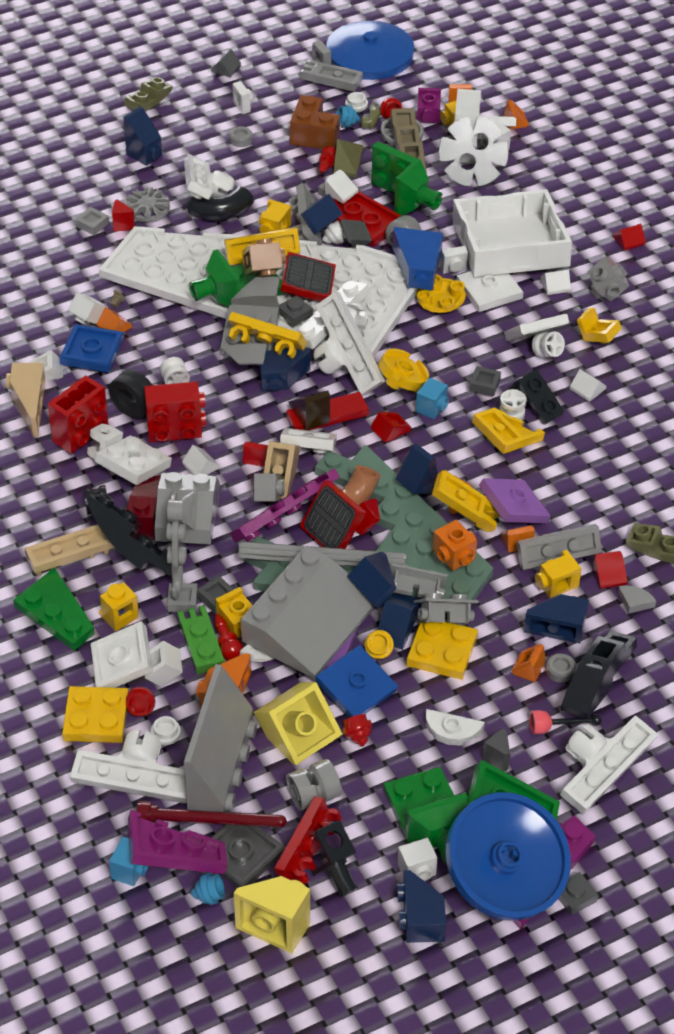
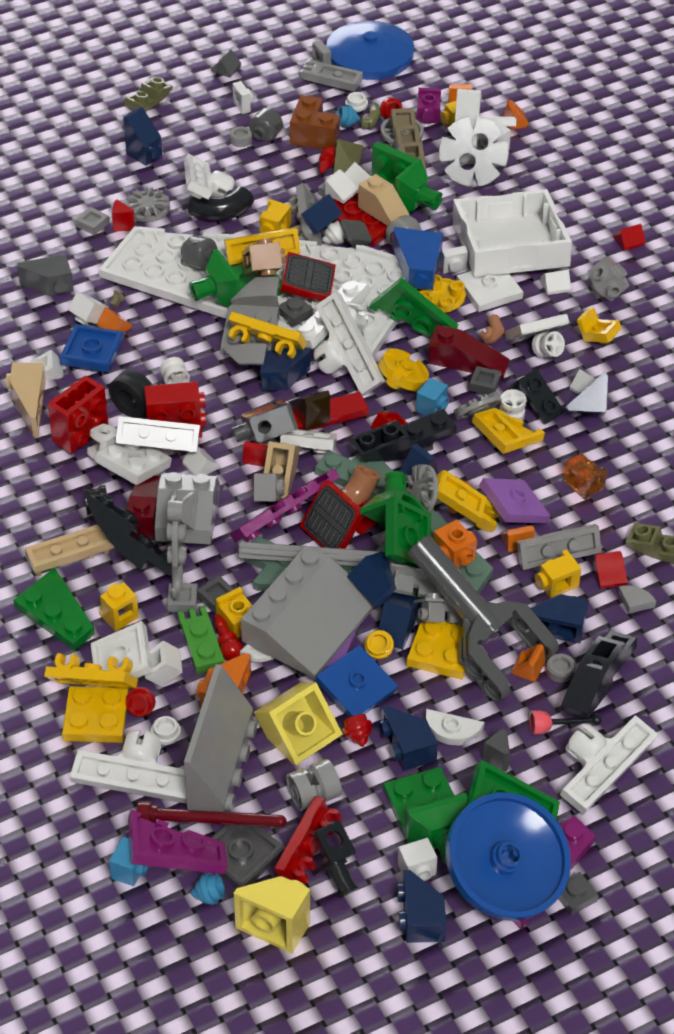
(46, 275): none -> dark grey slope
(91, 673): none -> yellow plate
(157, 434): none -> plate
(197, 251): none -> dark grey head
(266, 124): none -> dark grey head
(275, 420): none -> dark grey torso
(356, 174): none -> white slope
(380, 199): none -> tan slope
(395, 440): none -> black slope
(402, 515): none -> green plate
(408, 304): none -> green wing
(409, 738): none -> dark blue slope
(421, 486): none -> light grey wheel
(463, 352): none -> dark red slope
(475, 406): none -> light grey wheel
(479, 618): none -> dark grey piece
(493, 332): none -> nougat arm
(584, 476): none -> clear orange brick
(592, 399): none -> slope

